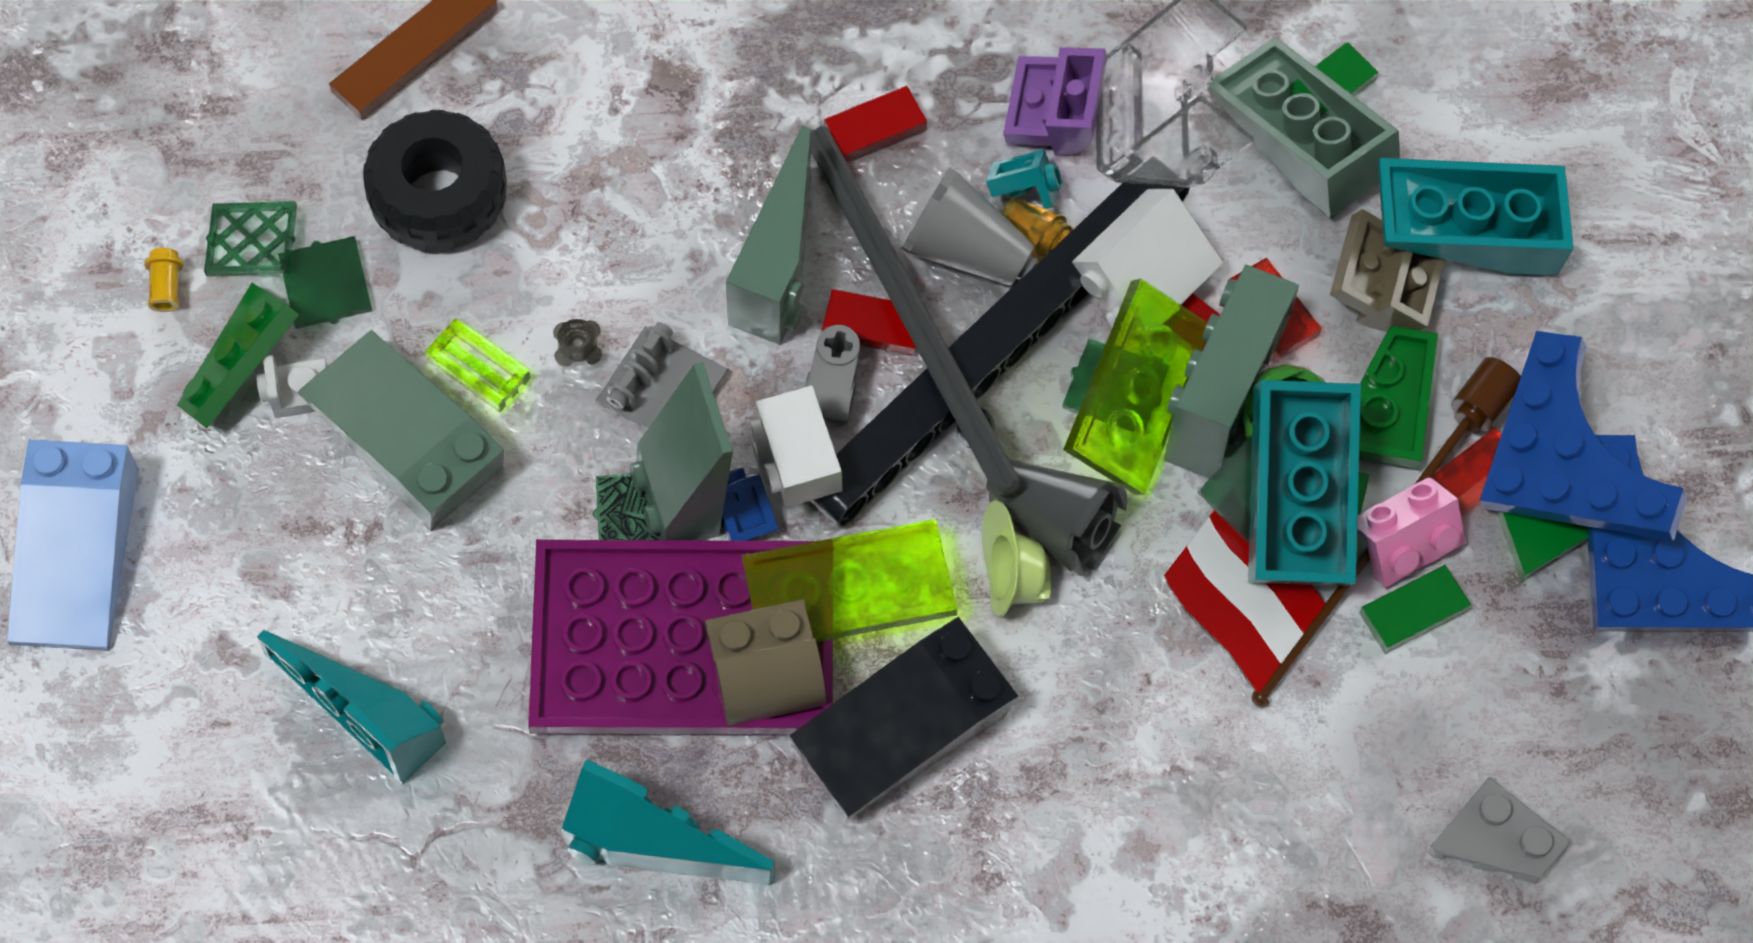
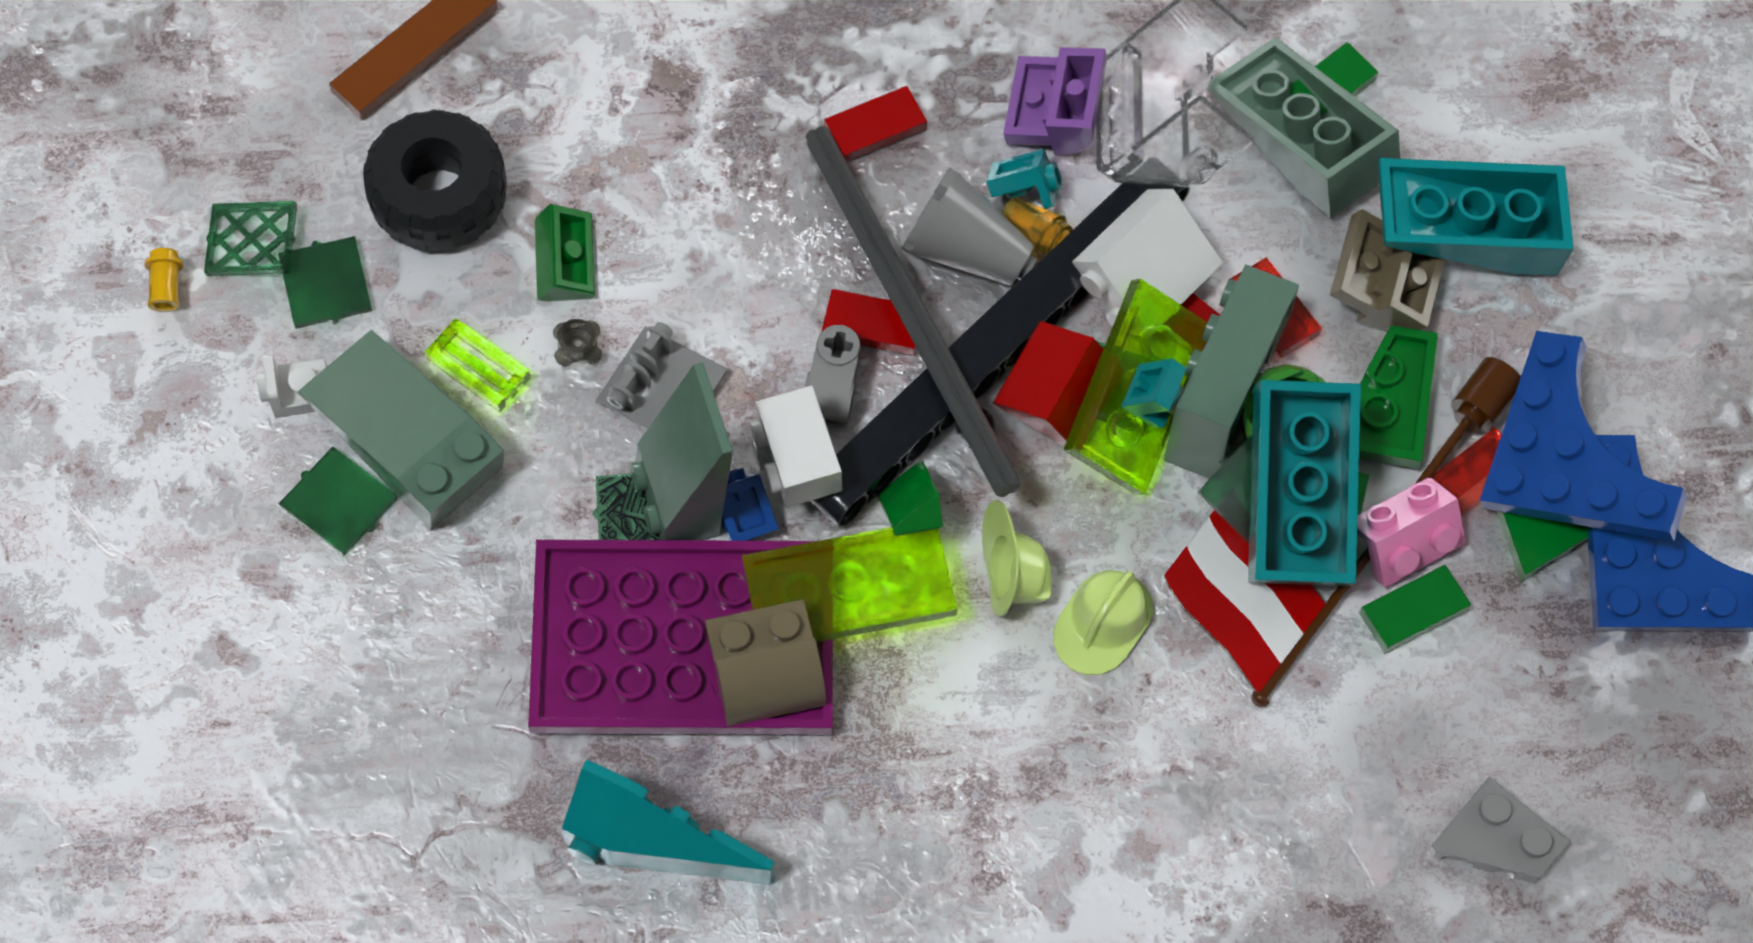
(70, 543): light blue slope -> none
(237, 352): green wing -> none
(338, 501): none -> clear green piece
(372, 713): teal wedge -> none
(564, 254): none -> green slope
(768, 272): sand green slope -> none
(904, 718): black slope -> none
(912, 502): none -> green slope
(1050, 380): none -> red slope
(1065, 513): dark grey cone -> none
(1102, 622): none -> yellowish green piece
(1154, 391): none -> teal bracket

